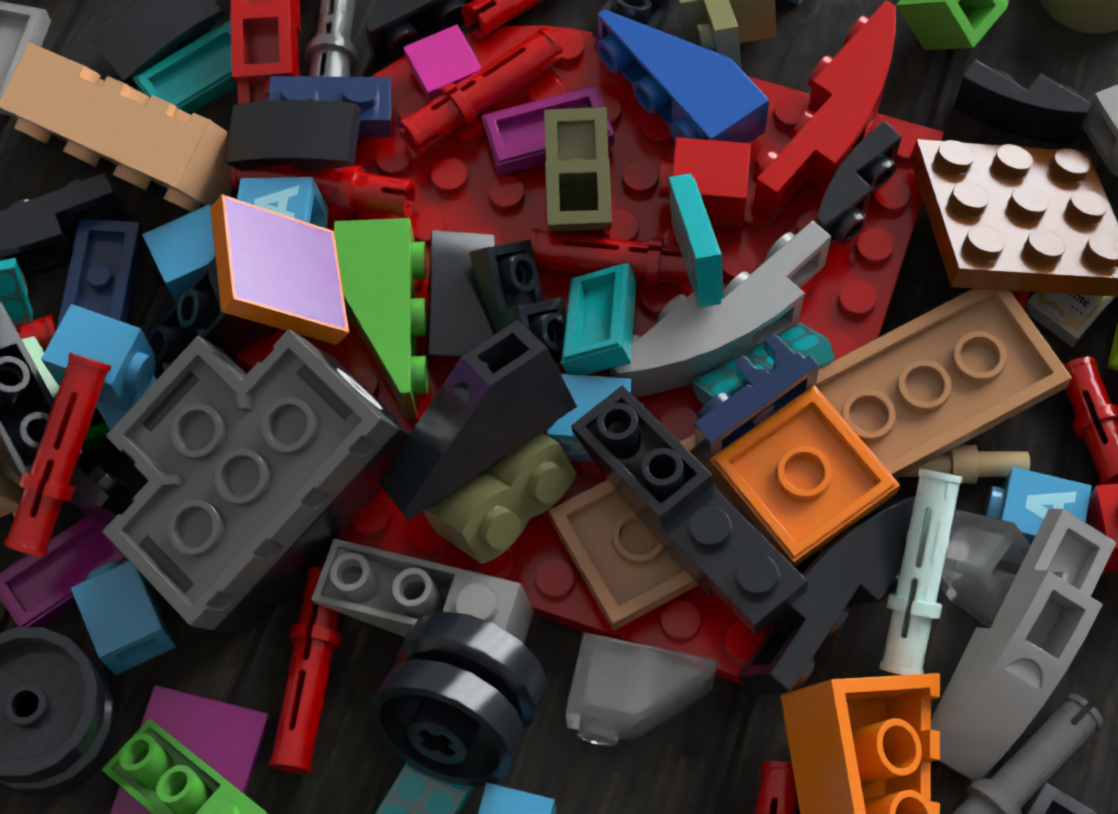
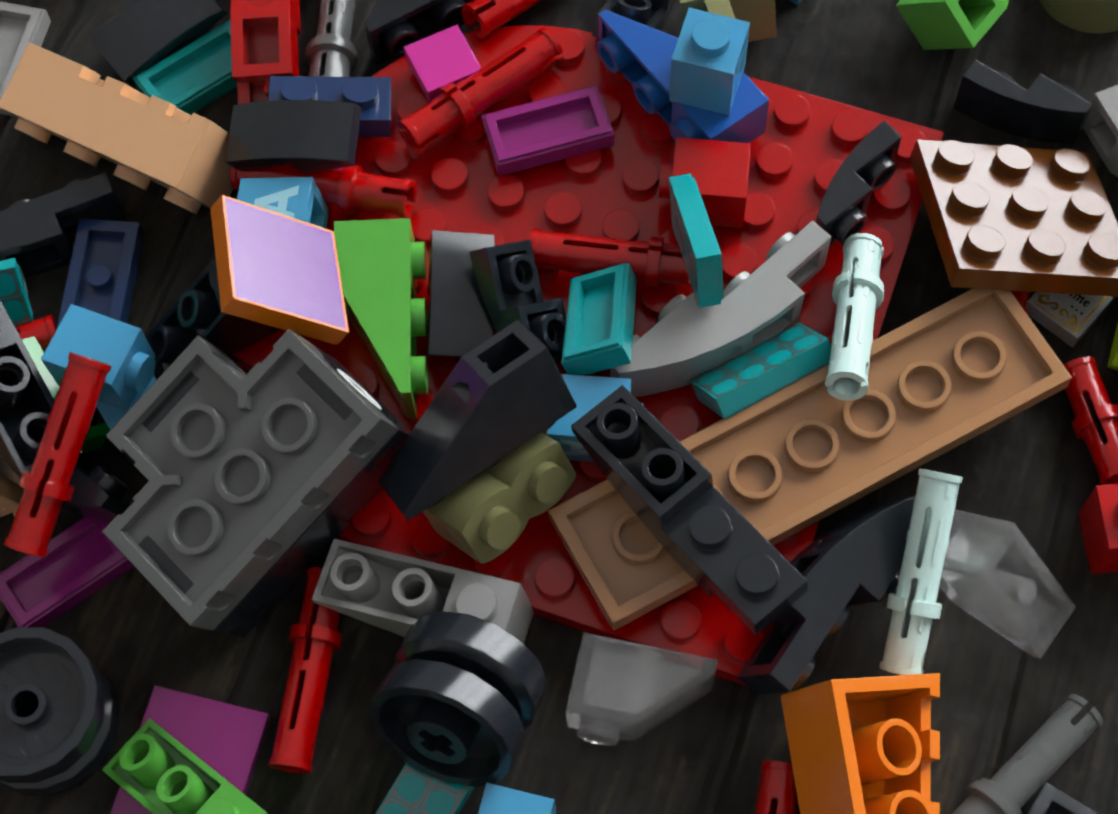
(122, 616): dark azure brick -> none
(182, 249): dark azure brick -> none
(577, 169): olive brick -> none
(708, 61): none -> dark azure brick
(763, 394): dark blue plate -> none
(803, 476): orange tile -> none
(838, 116): red slope -> none
(857, 296): none -> light aqua pin
(971, 463): tan bar -> none
(1028, 648): light grey slope -> none
(1030, 494): dark azure brick -> none

